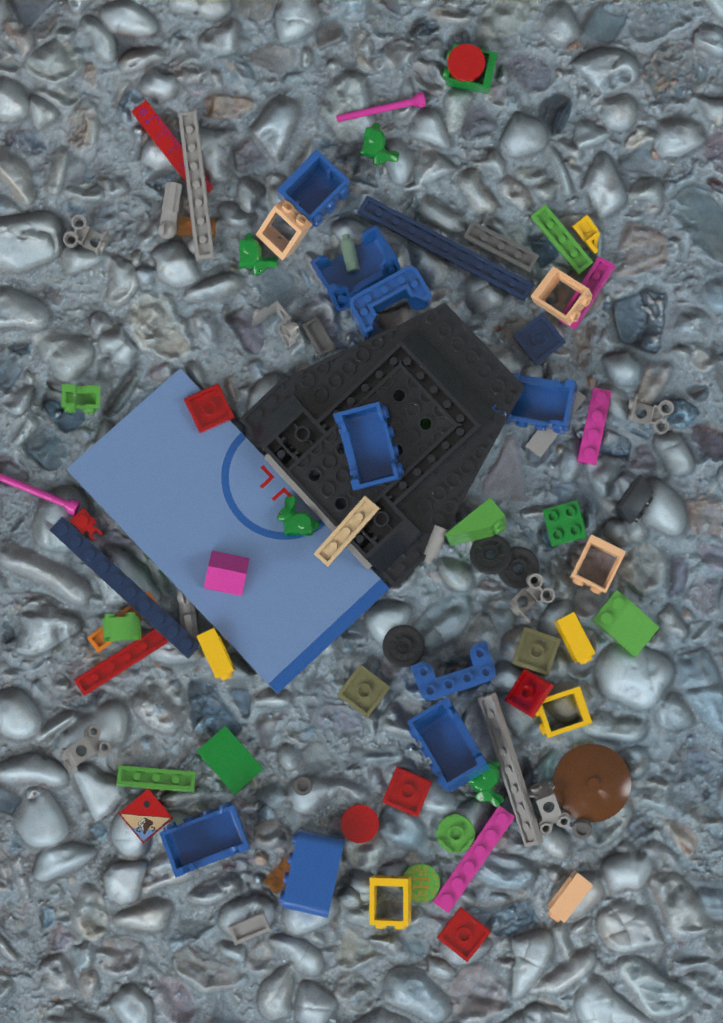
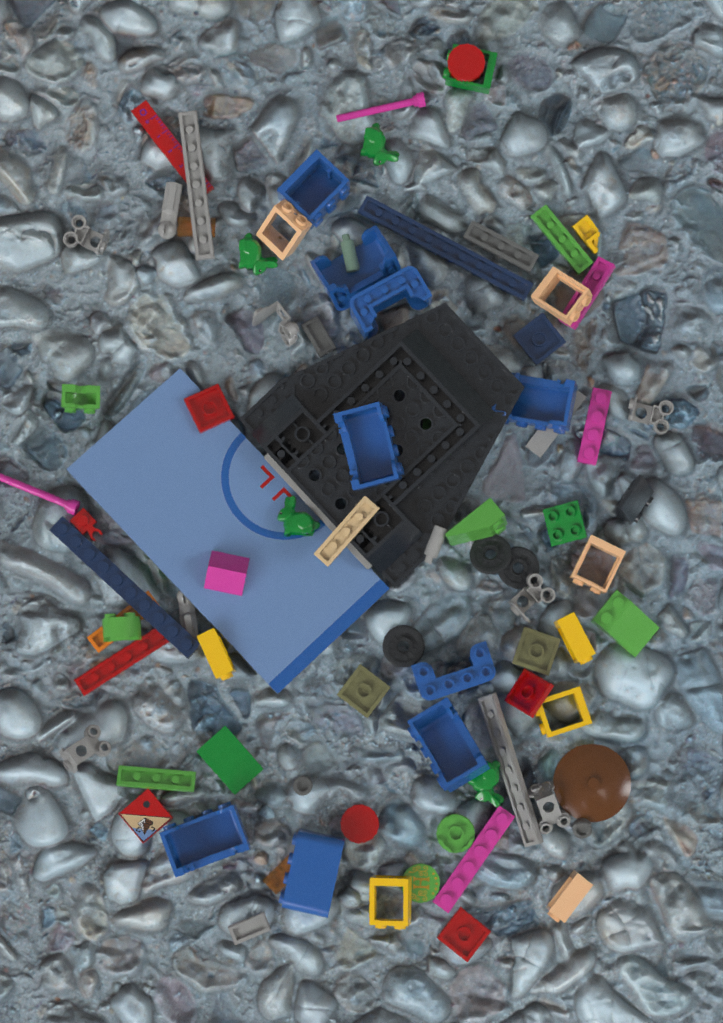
(407, 791): red tile -> none

